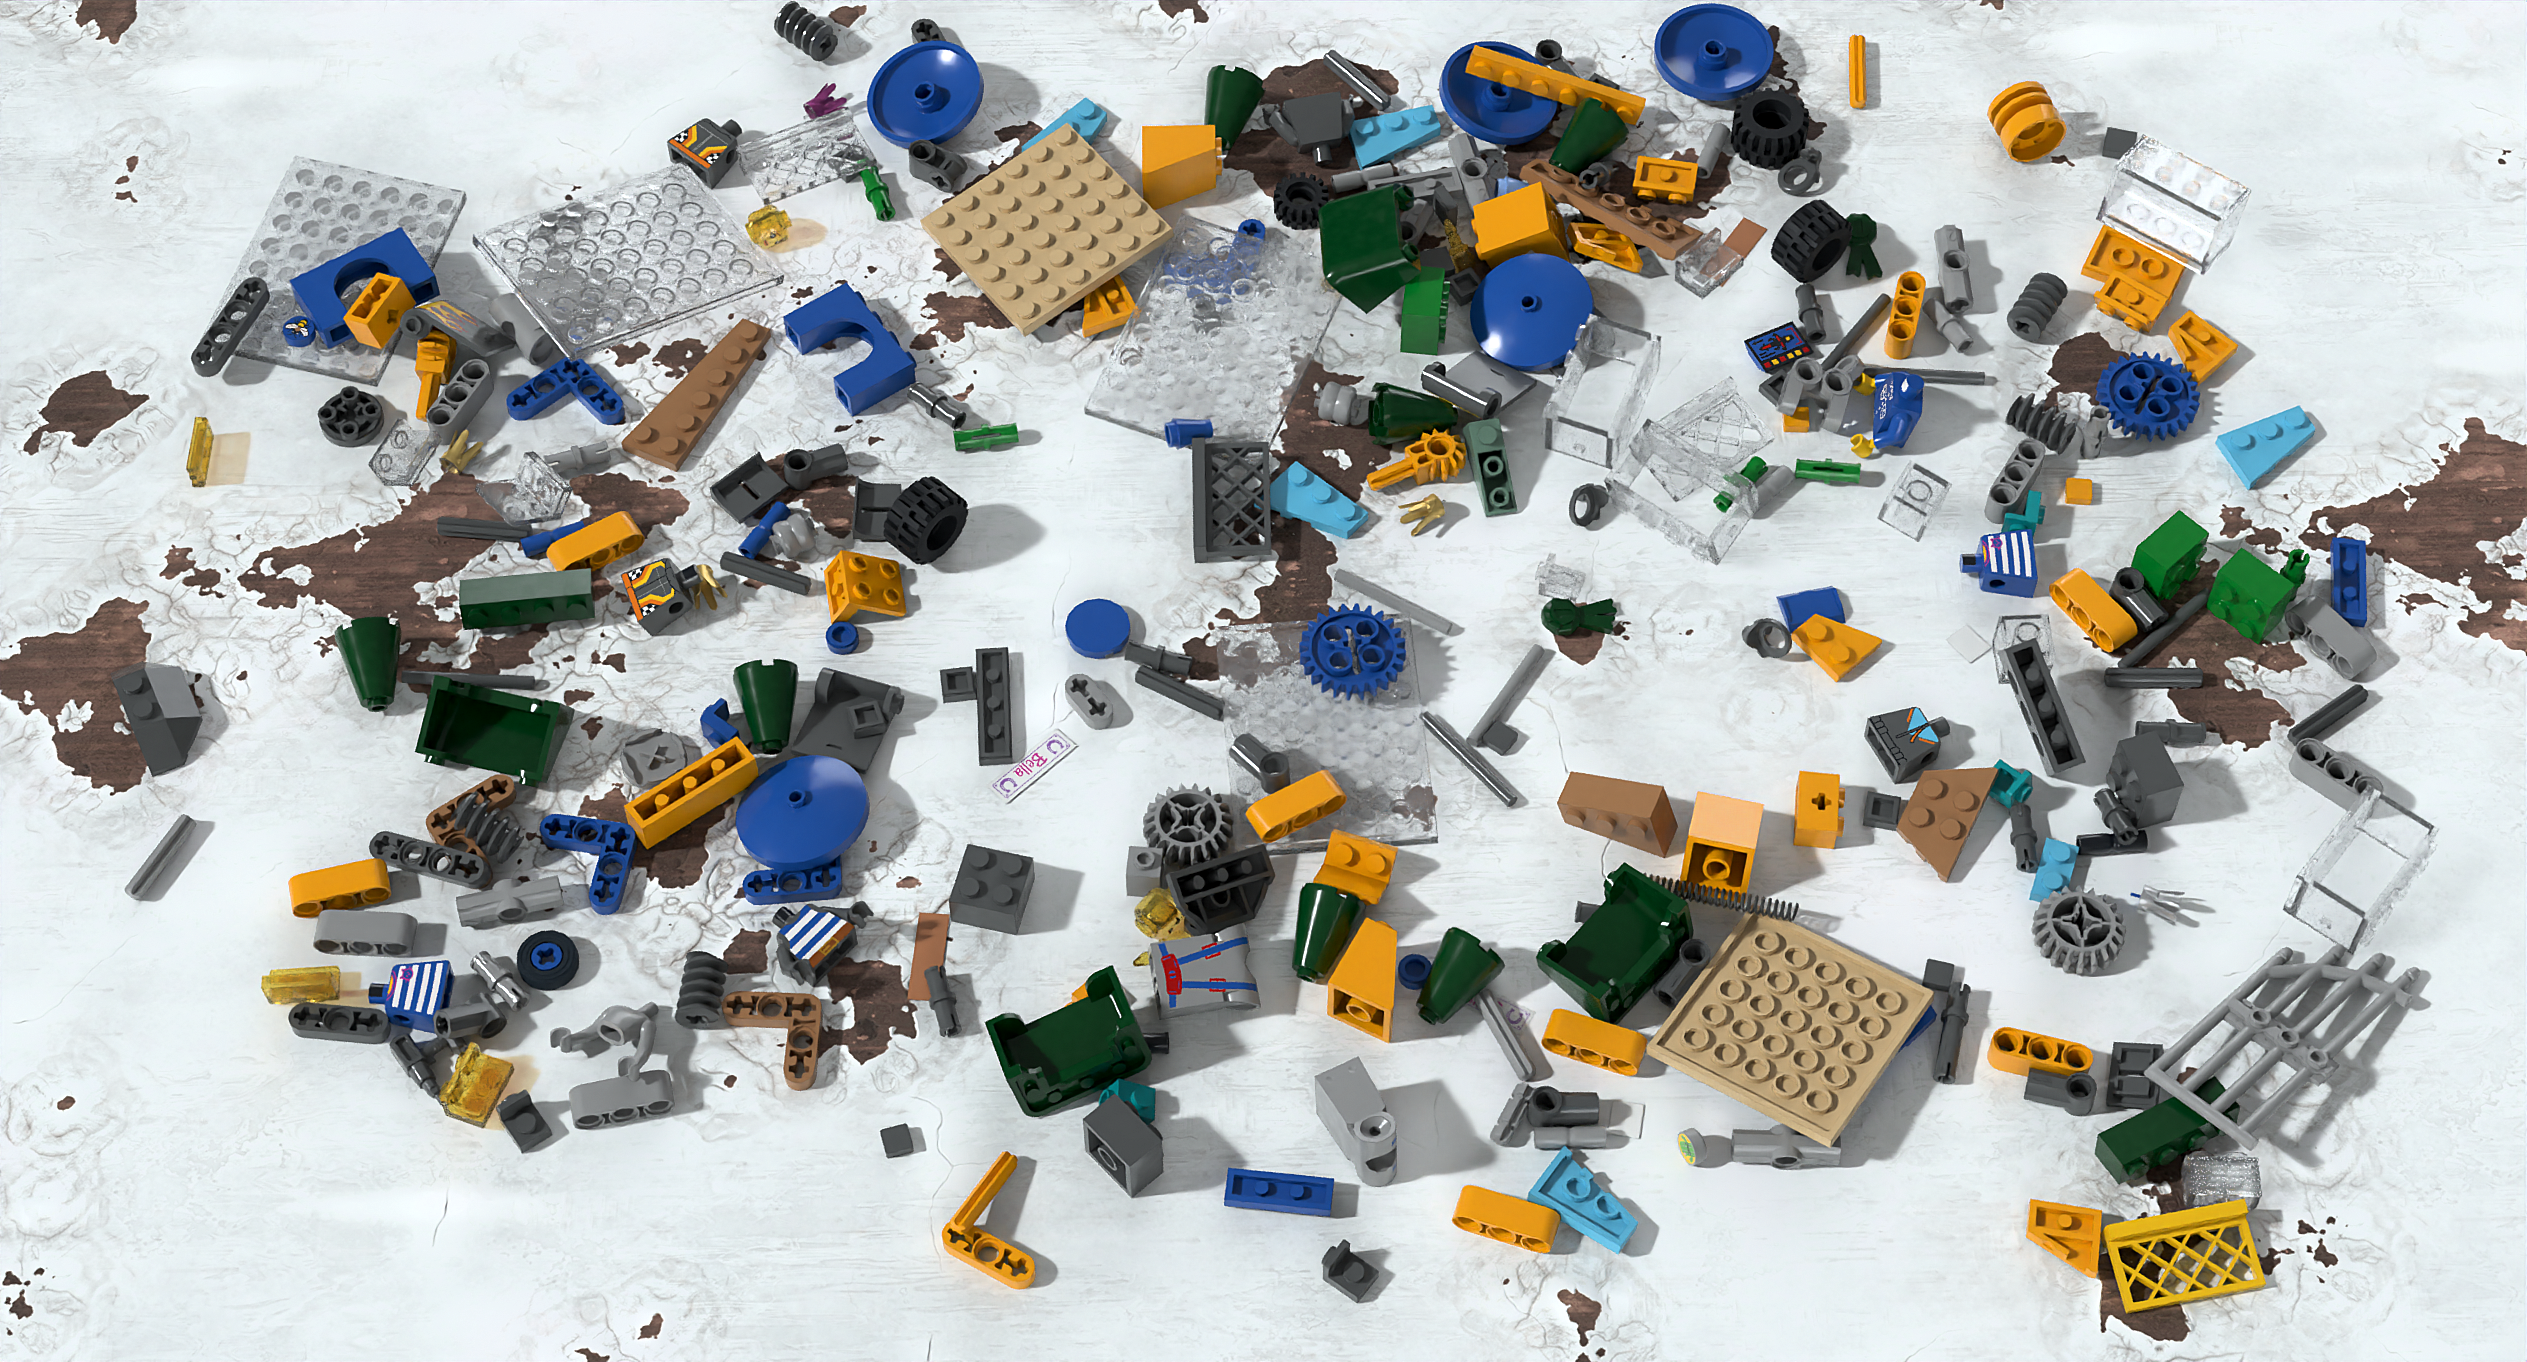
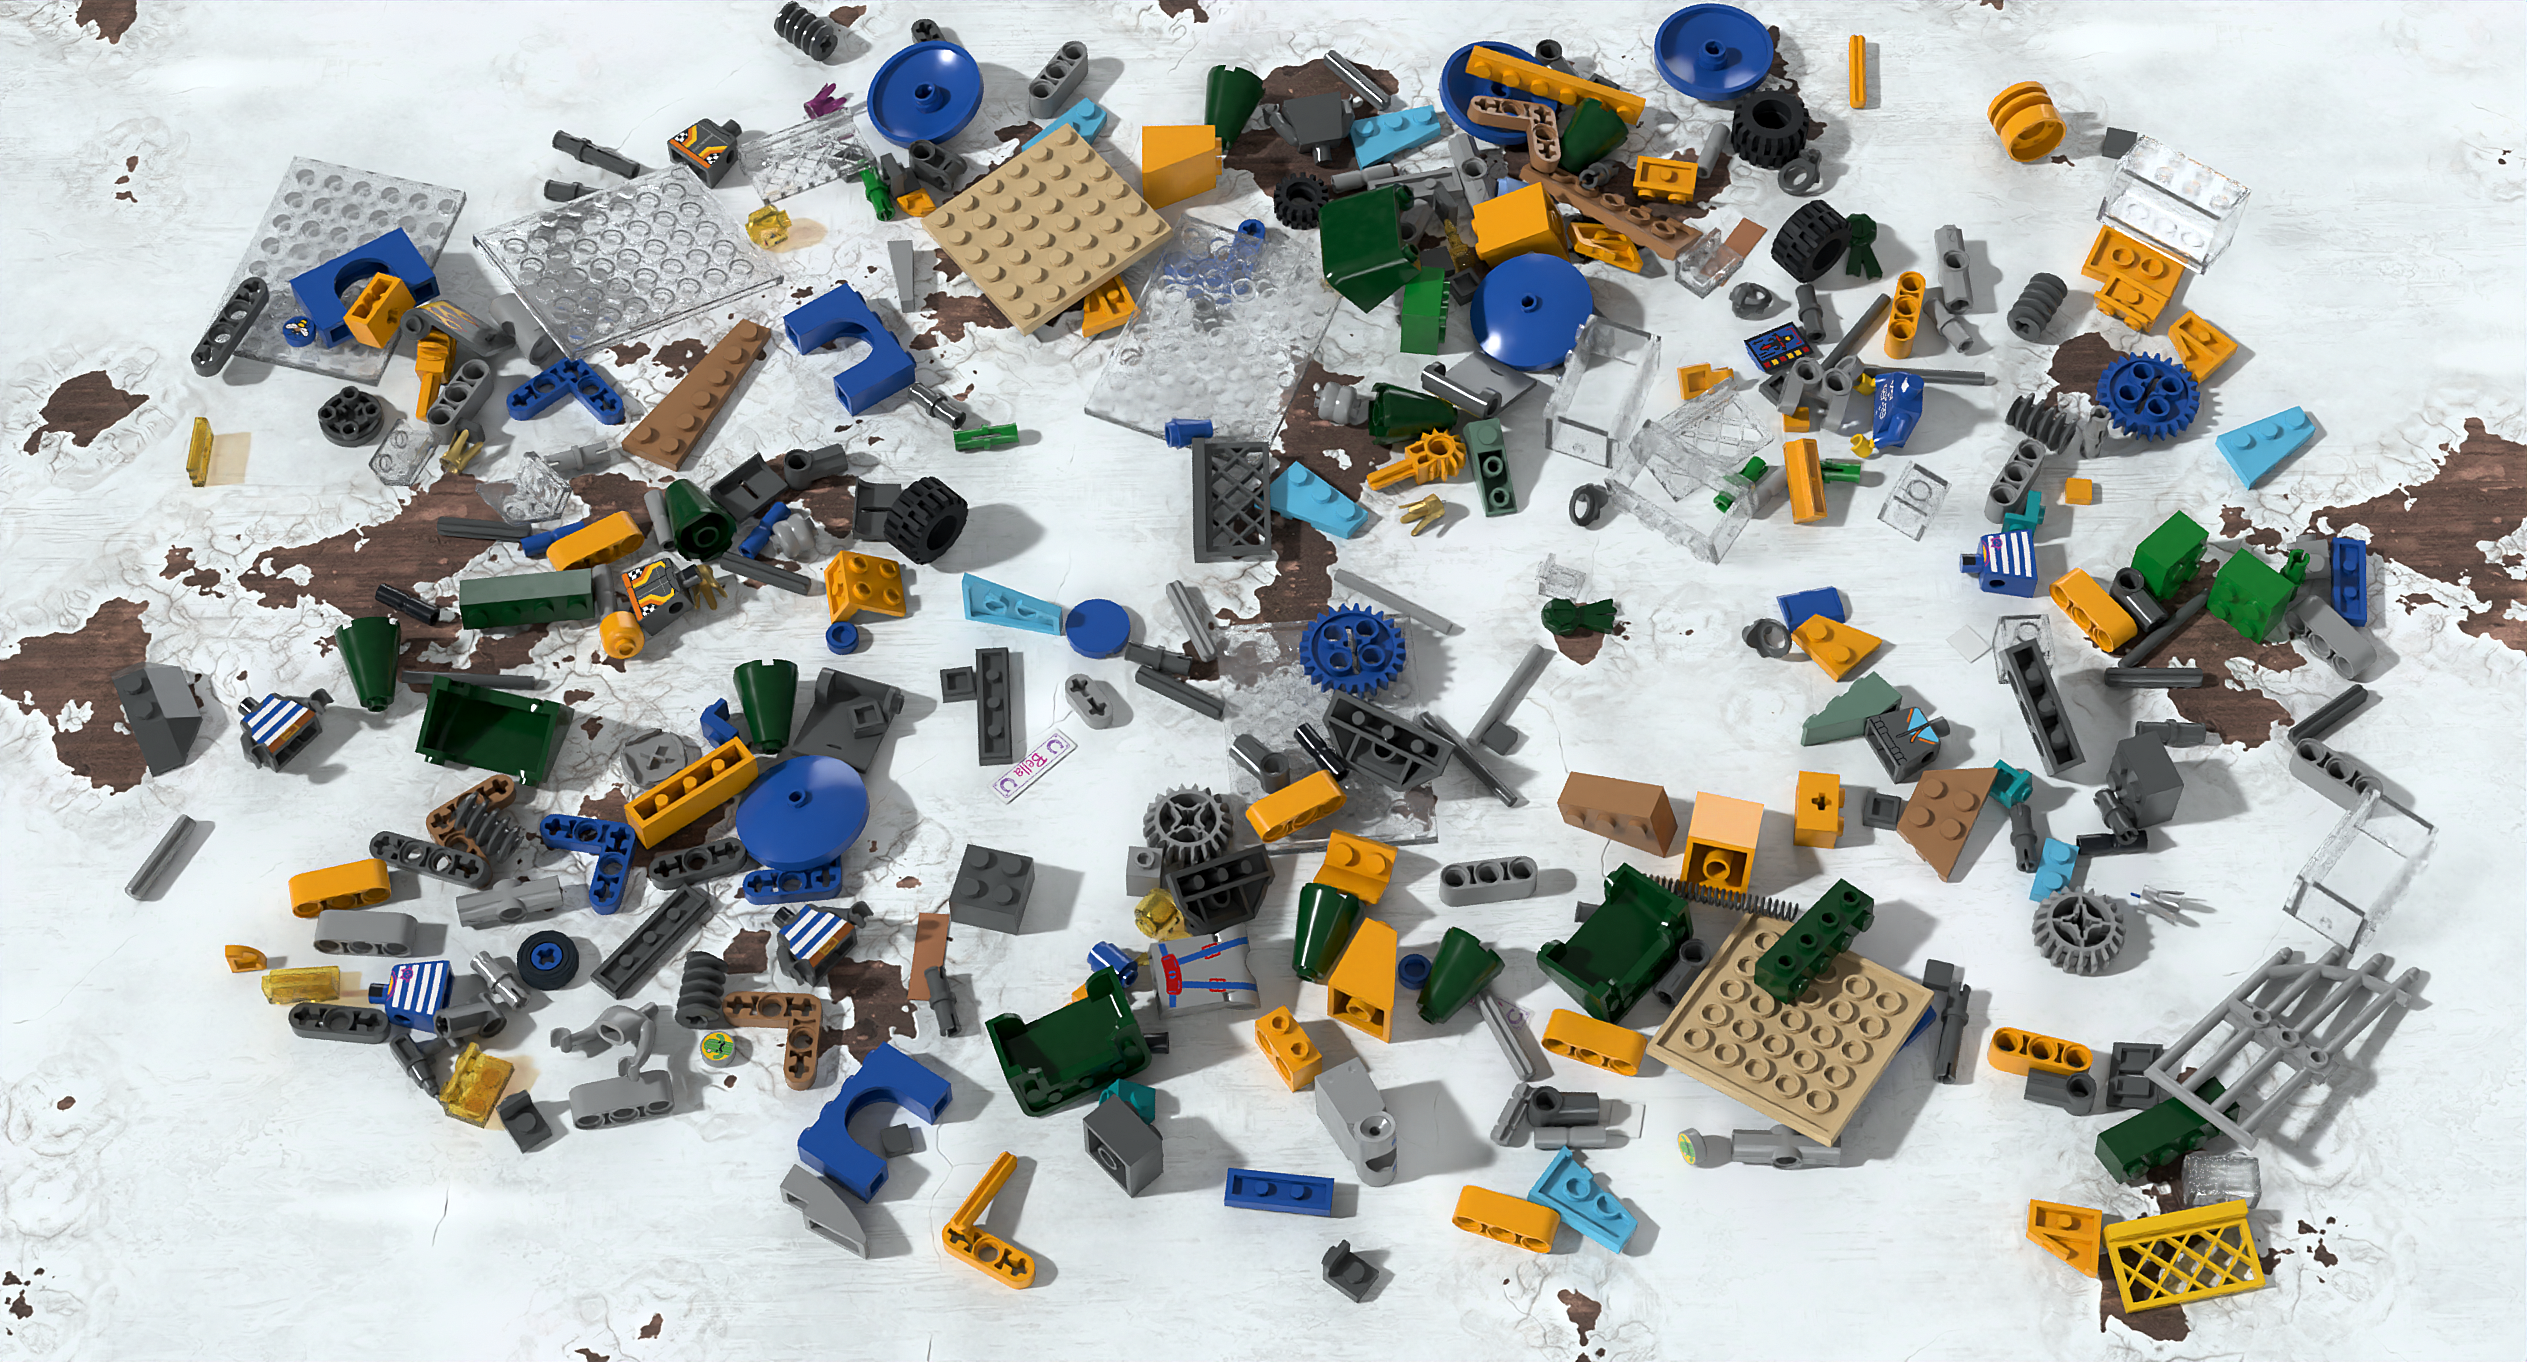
(244, 958): none -> light orange tile
(280, 727): none -> torso
(405, 603): none -> black piece
(475, 430): none -> dark grey piece
(566, 191): none -> dark grey pin
(584, 150): none -> dark grey pin
(604, 590): none -> light grey piece
(621, 635): none -> light orange head
(650, 941): none -> dark grey tile
(659, 516): none -> light grey piece
(692, 876): none -> dark grey beam
(698, 522): none -> dark green cone
(718, 1049): none -> tile
(823, 1211): none -> light grey slope
(884, 1077): none -> blue arch
(898, 179): none -> dark grey bracket
(902, 263): none -> light grey piece
(916, 203): none -> light orange tile
(1009, 608): none -> medium azure wing
(1058, 79): none -> light grey beam
(1107, 954): none -> blue brick
(1191, 621): none -> light grey axle
(1288, 1048): none -> light orange brick
(1318, 749): none -> black piece
(1384, 743): none -> dark grey wedge
(1491, 112): none -> medium nougat beam
(1500, 870): none -> light grey beam
(1699, 378): none -> light orange plate
(1744, 306): none -> dark grey piece
(1804, 480): none -> light orange piece
(1814, 941): none -> dark green brick
(1848, 714): none -> sand green slope
(2319, 556): none -> light grey bracket

